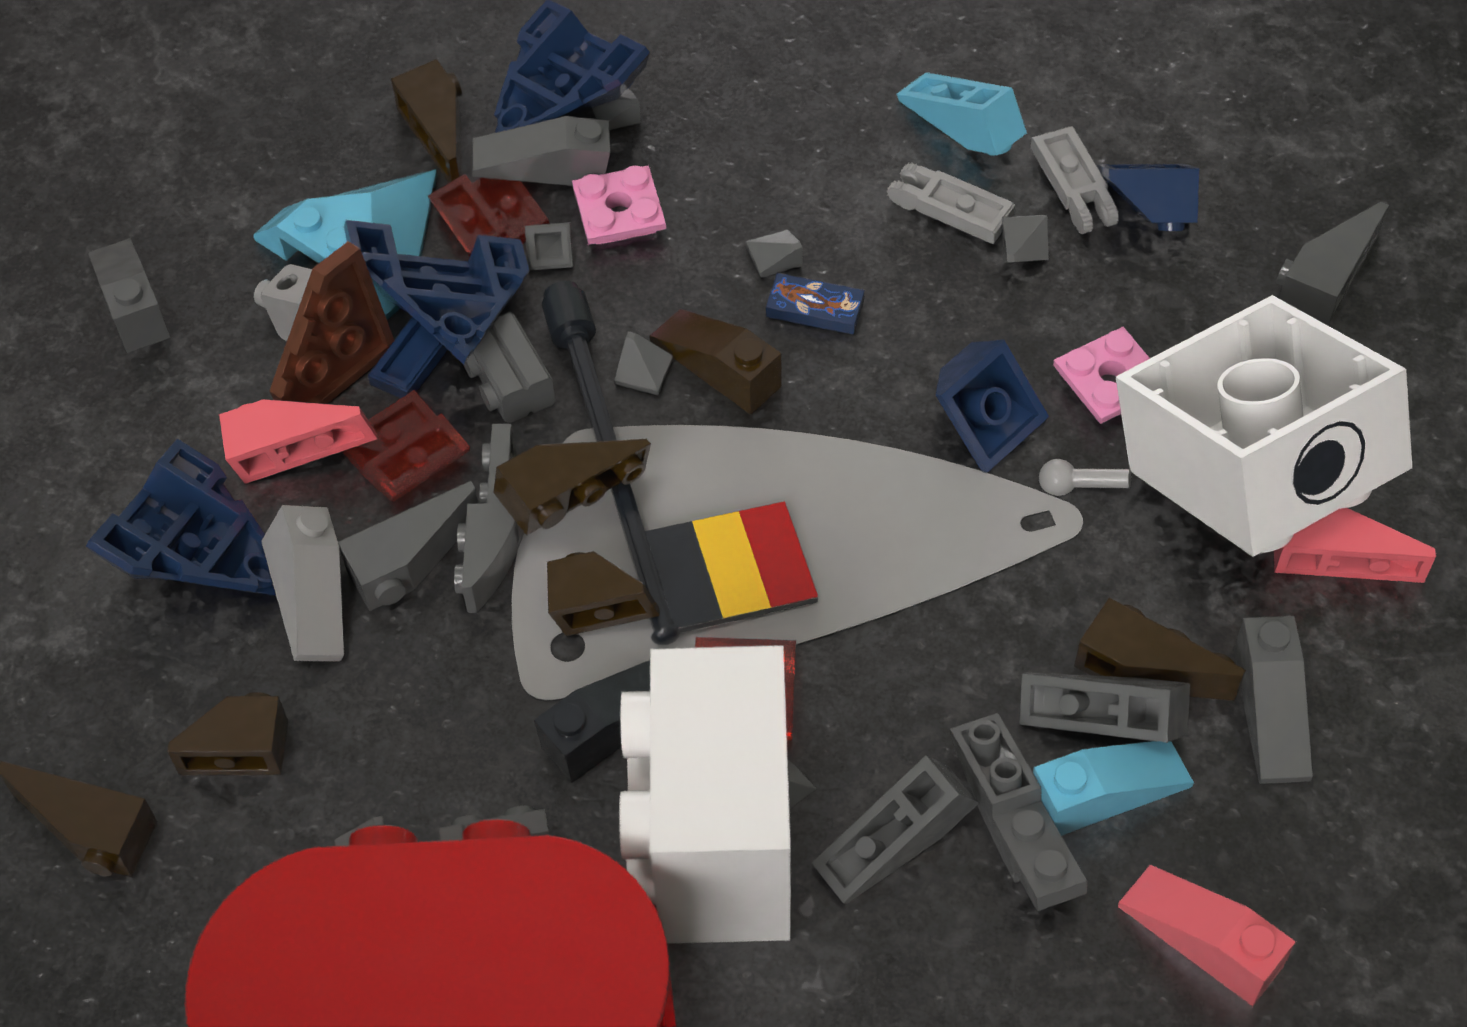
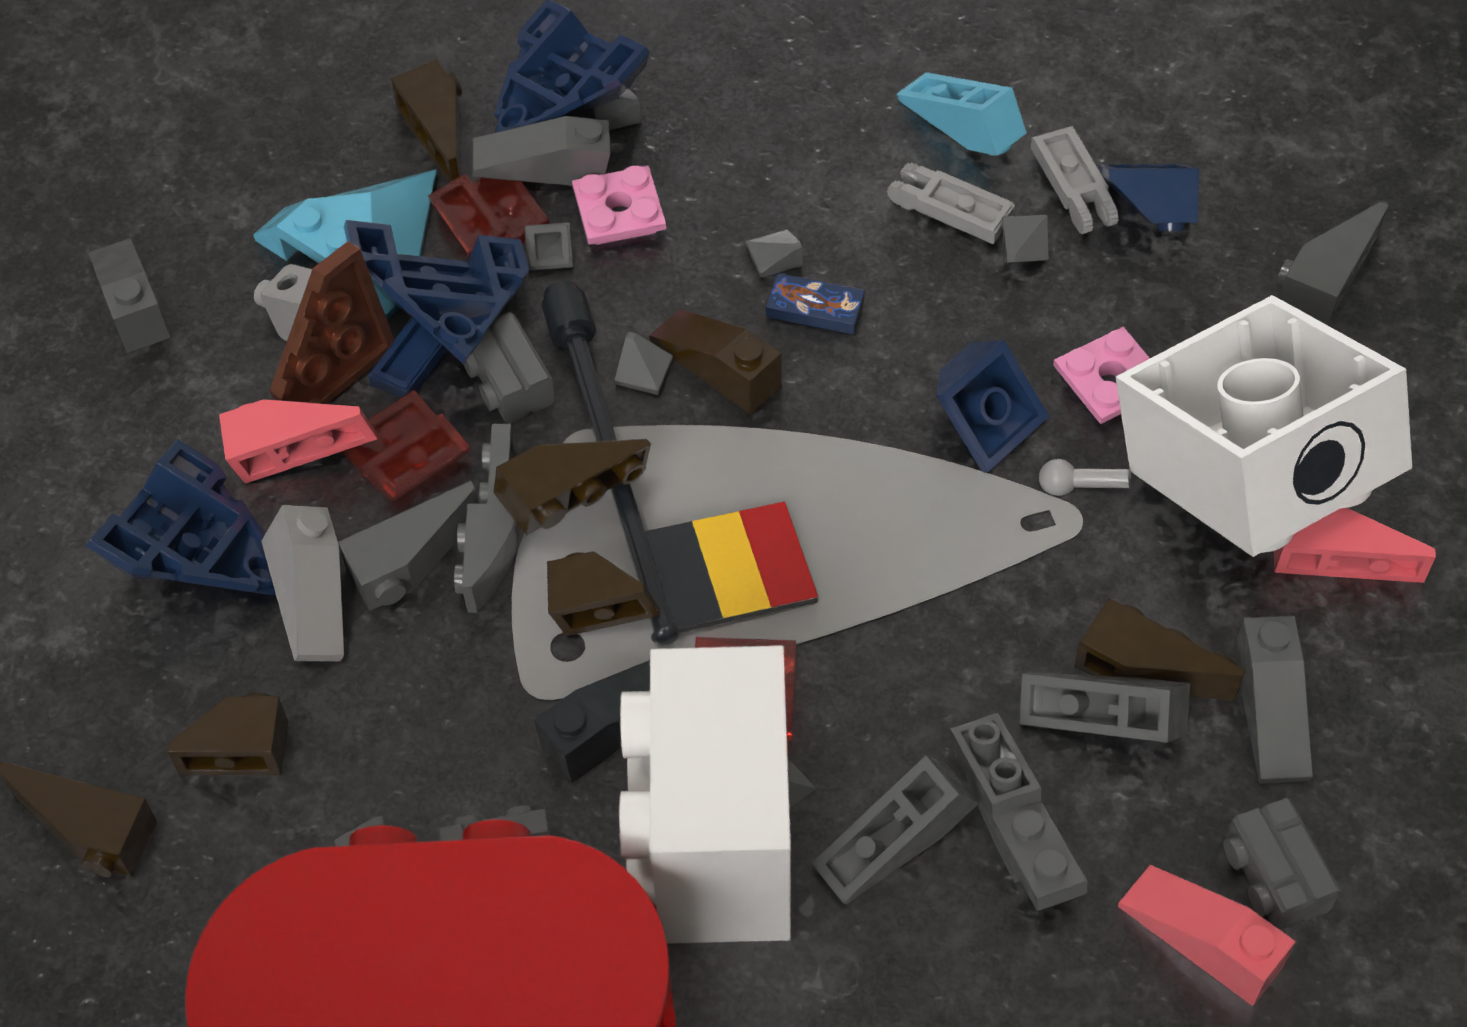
(1109, 782): medium azure slope -> none
(1281, 864): none -> dark grey brick

